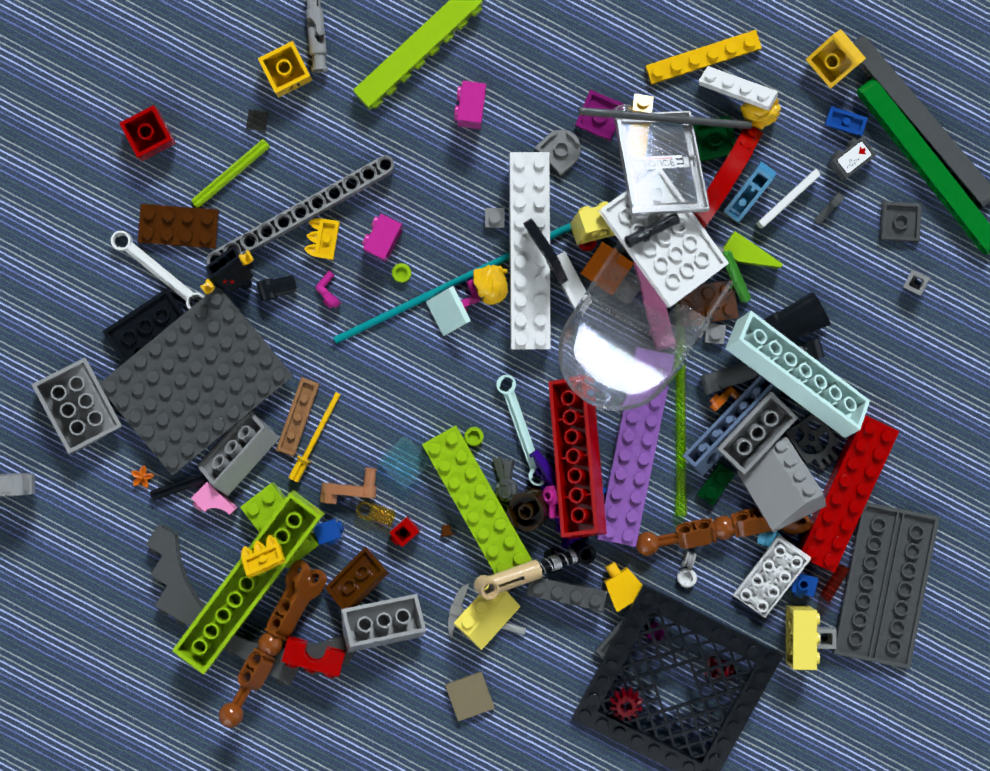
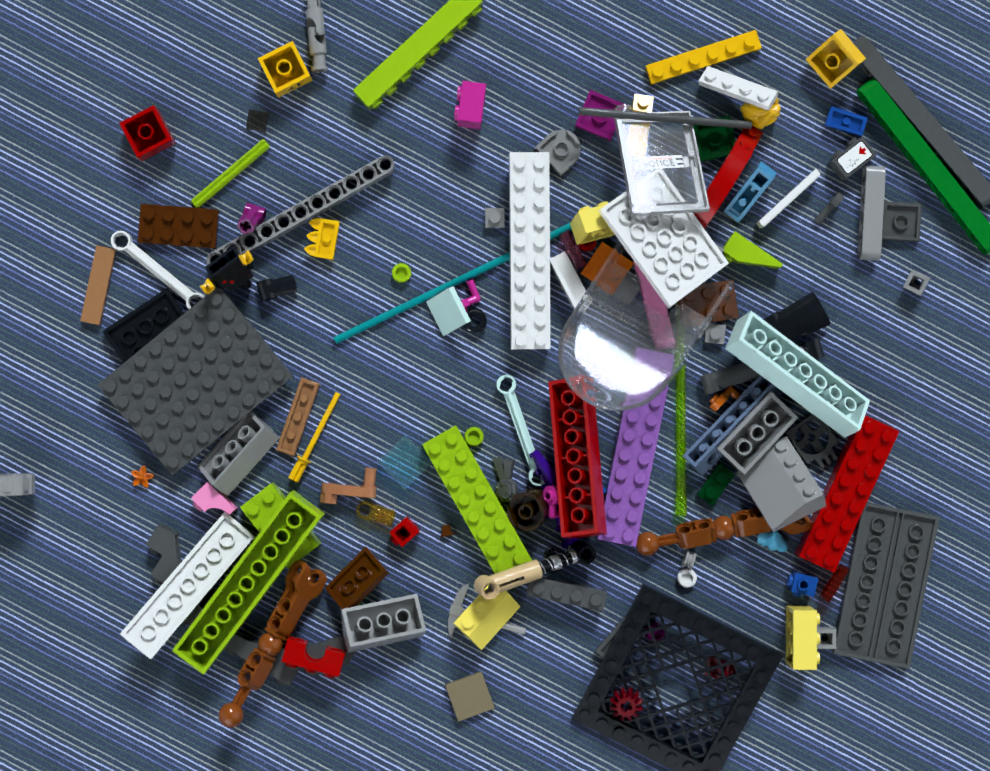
(77, 406): light grey slope -> none
(98, 285): none -> medium nougat tile
(178, 486): black axle -> none
(187, 585): none -> white plate
(251, 218): none -> magenta piece
(262, 558): yellow plate -> none
(329, 299): dark pink plate -> none
(329, 531): blue brick -> none
(383, 237): dark pink brick -> none
(483, 321): none -> black piece
(491, 283): yellow hair -> none
(547, 251): black beam -> none
(573, 250): none -> clear pink pin
(621, 586): yellow torso -> none
(633, 239): black pin -> none
(736, 277): bright green axle -> none
(772, 576): white tile -> none
(871, 213): none -> light grey beam

